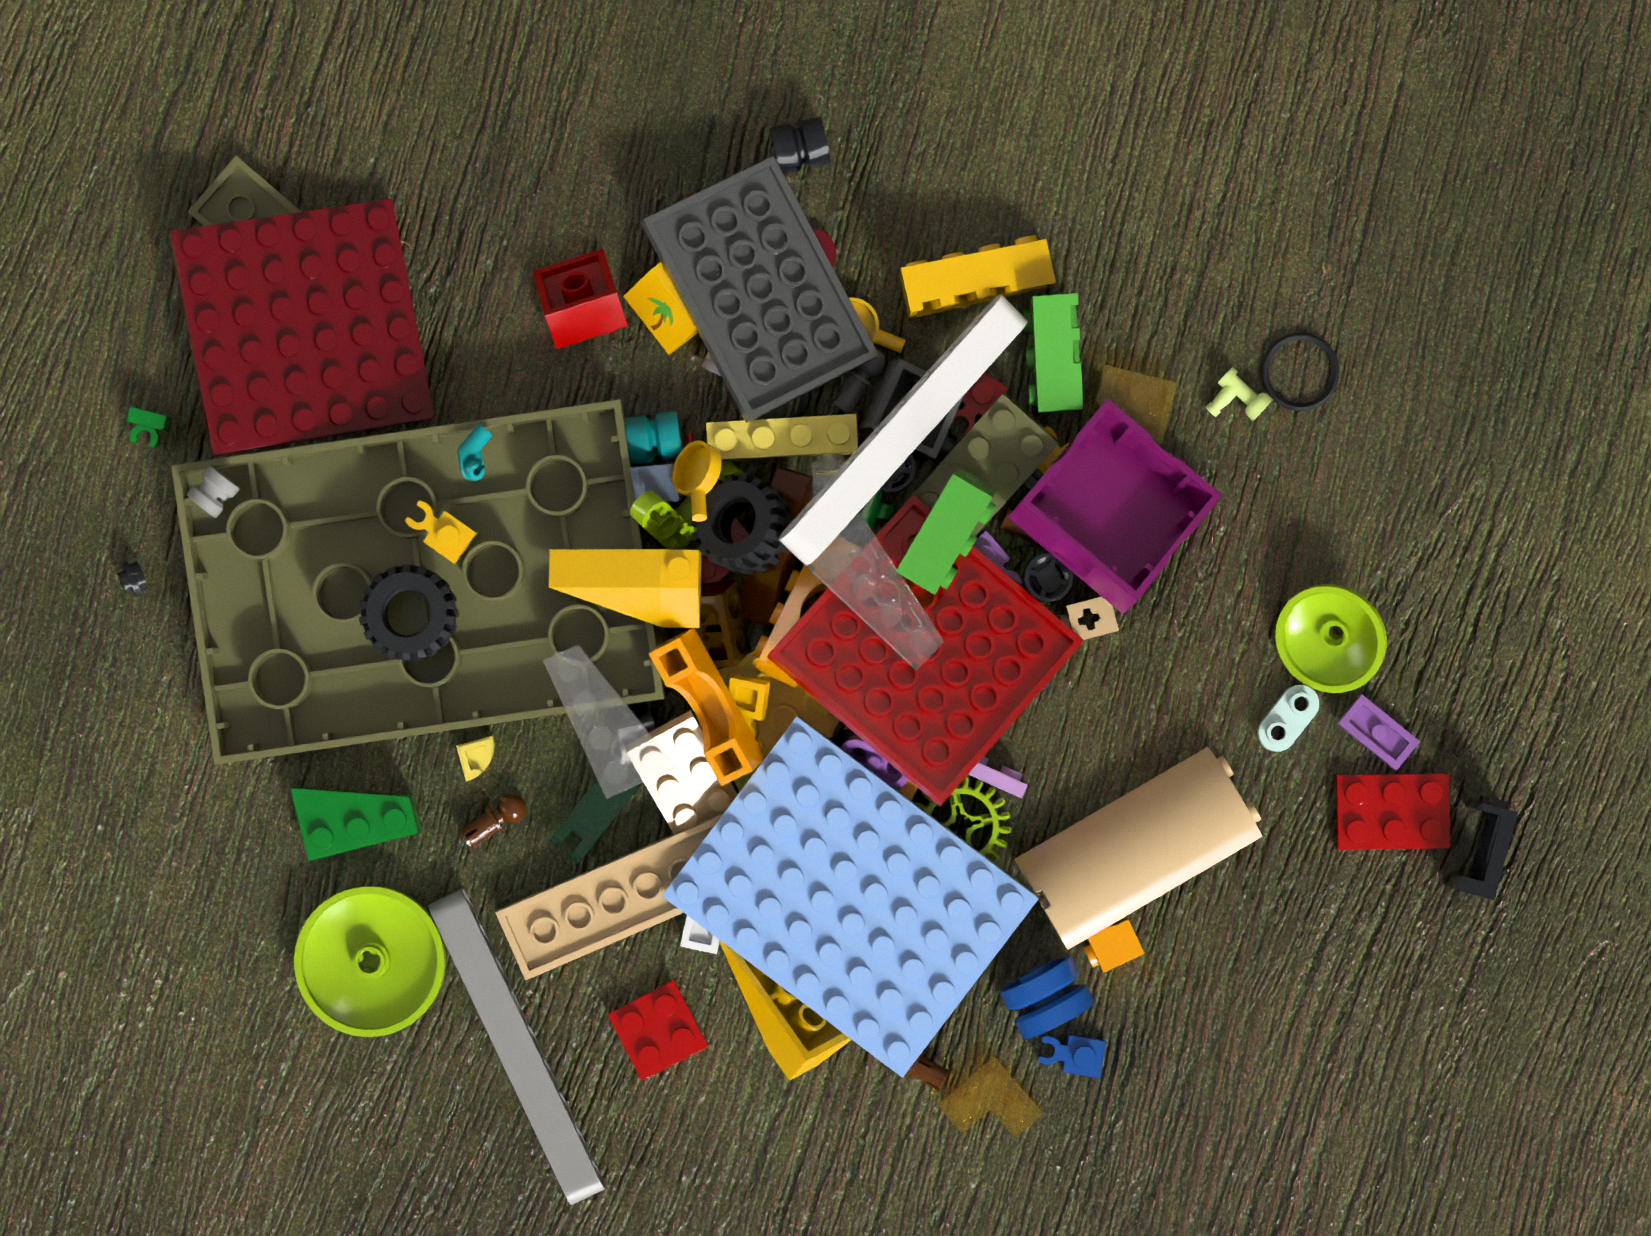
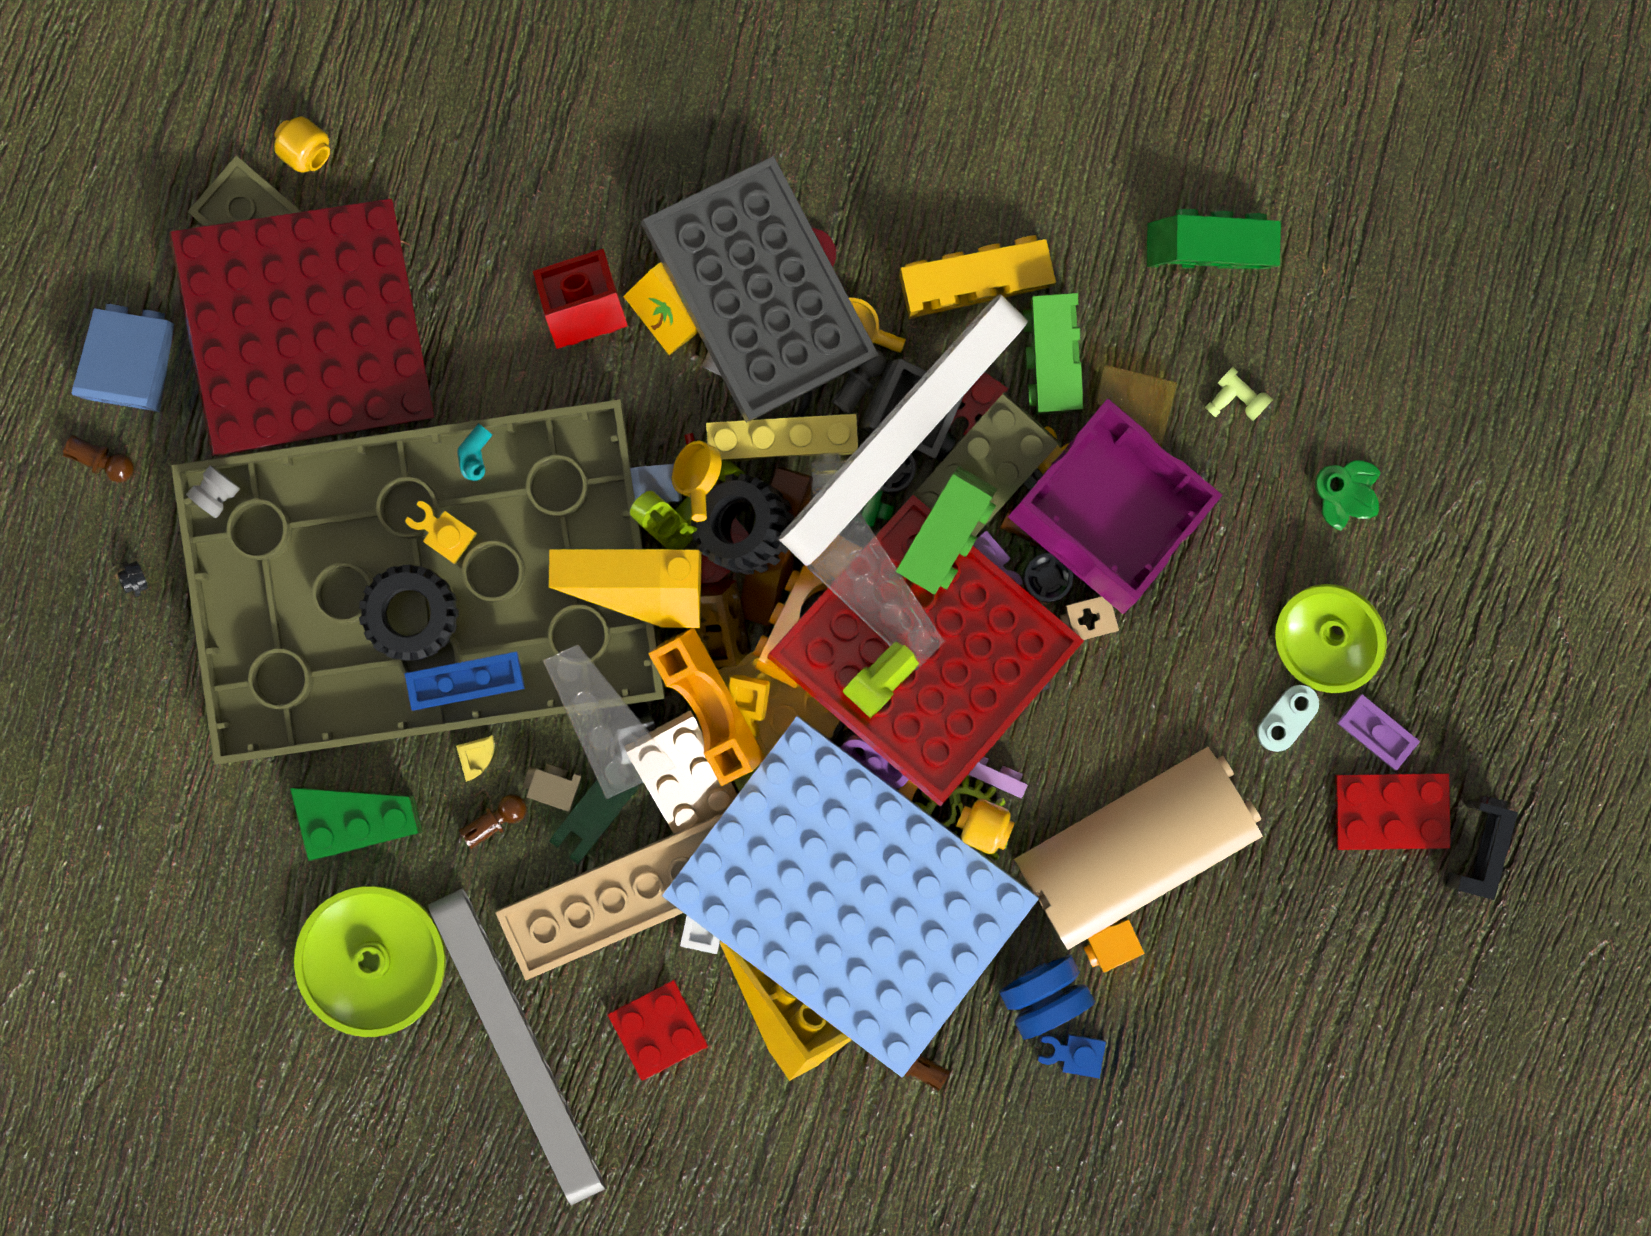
(117, 466): none -> reddish brown pin
(125, 358): none -> medium blue slope
(148, 422): green tile -> none
(301, 144): none -> yellow head
(464, 681): none -> blue plate
(552, 786): none -> dark tan brick
(653, 437): teal wheel -> none
(800, 145): black wheel -> none
(875, 685): none -> lime piece
(985, 826): none -> yellow head
(993, 1090): clear yellow plate -> none
(1214, 240): none -> green wedge
(1300, 406): black tyre -> none
(1353, 494): none -> green plate

